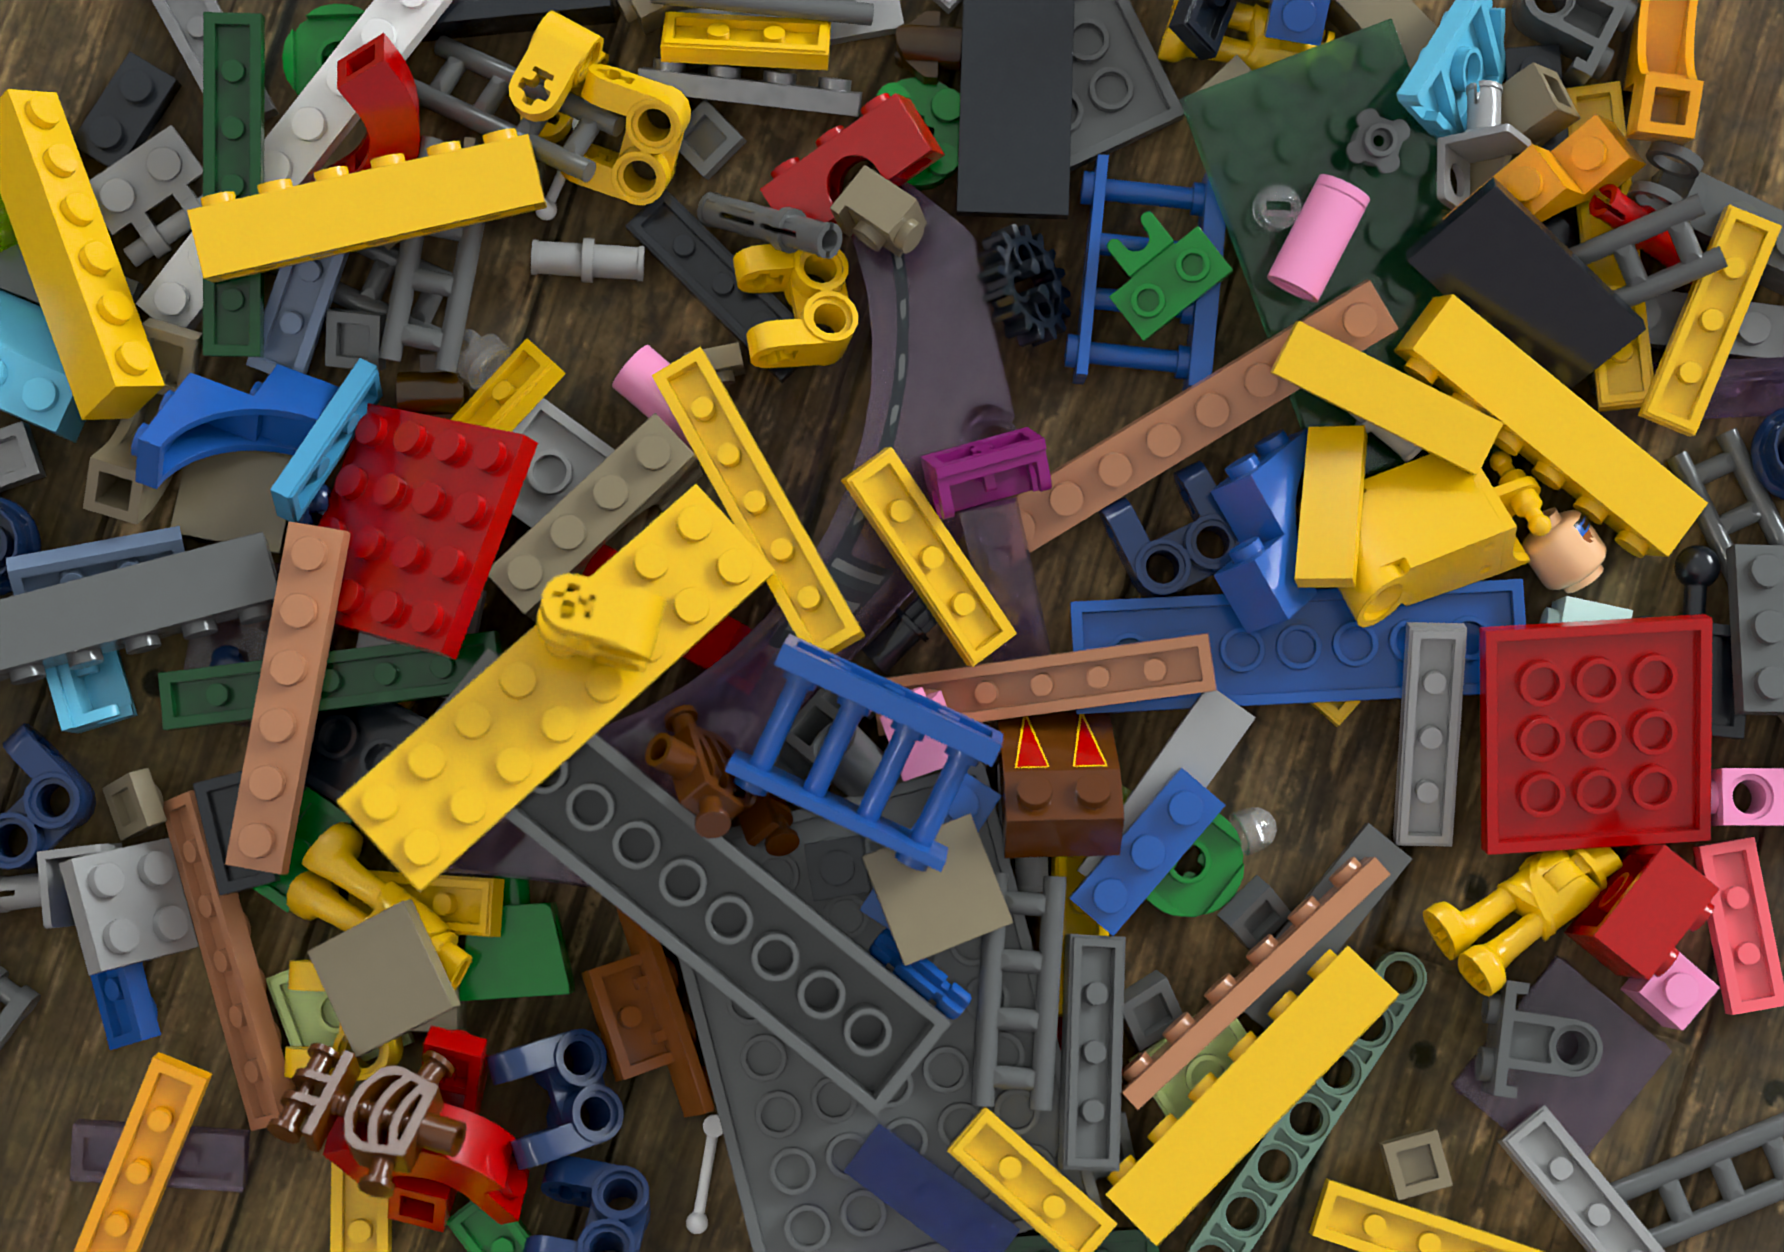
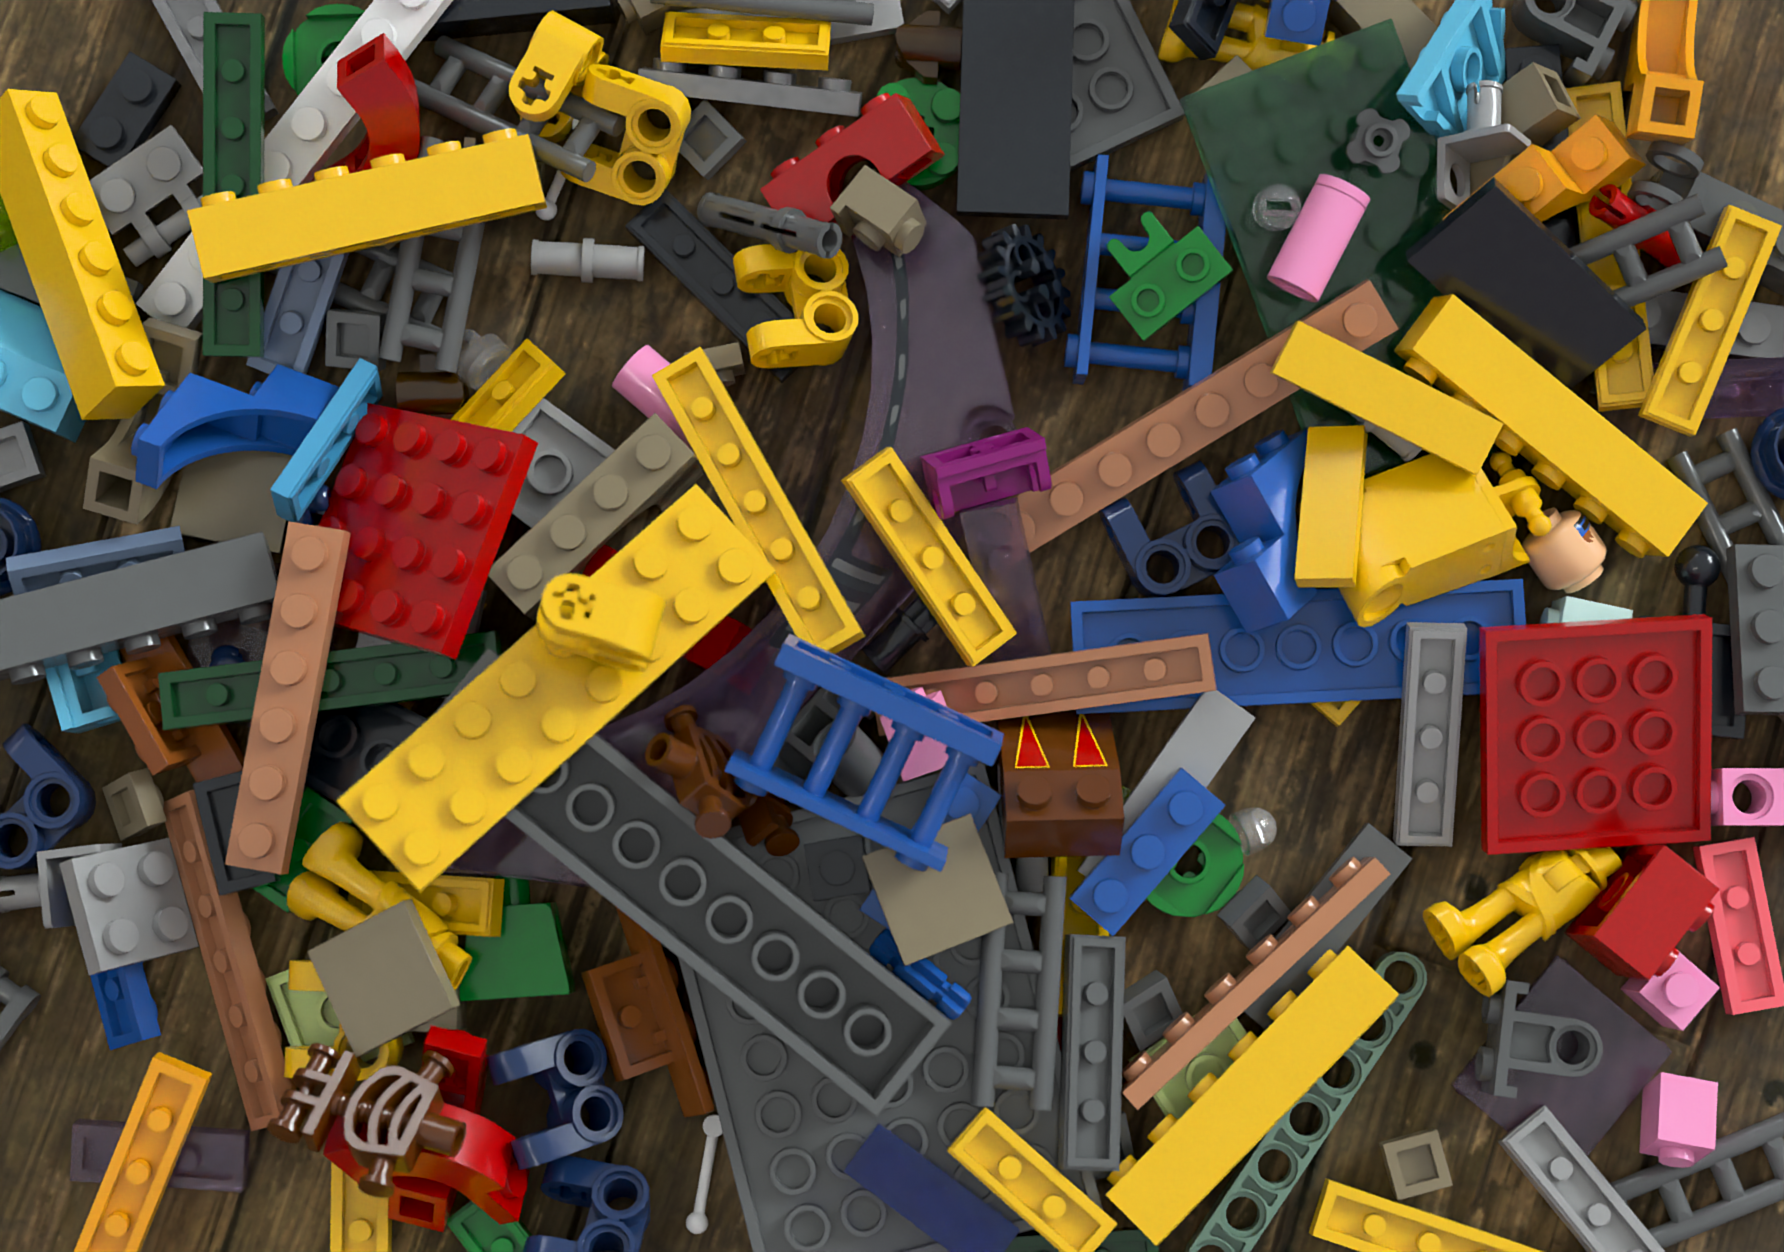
(135, 697): none -> dark orange bracket
(1678, 1119): none -> bright pink brick

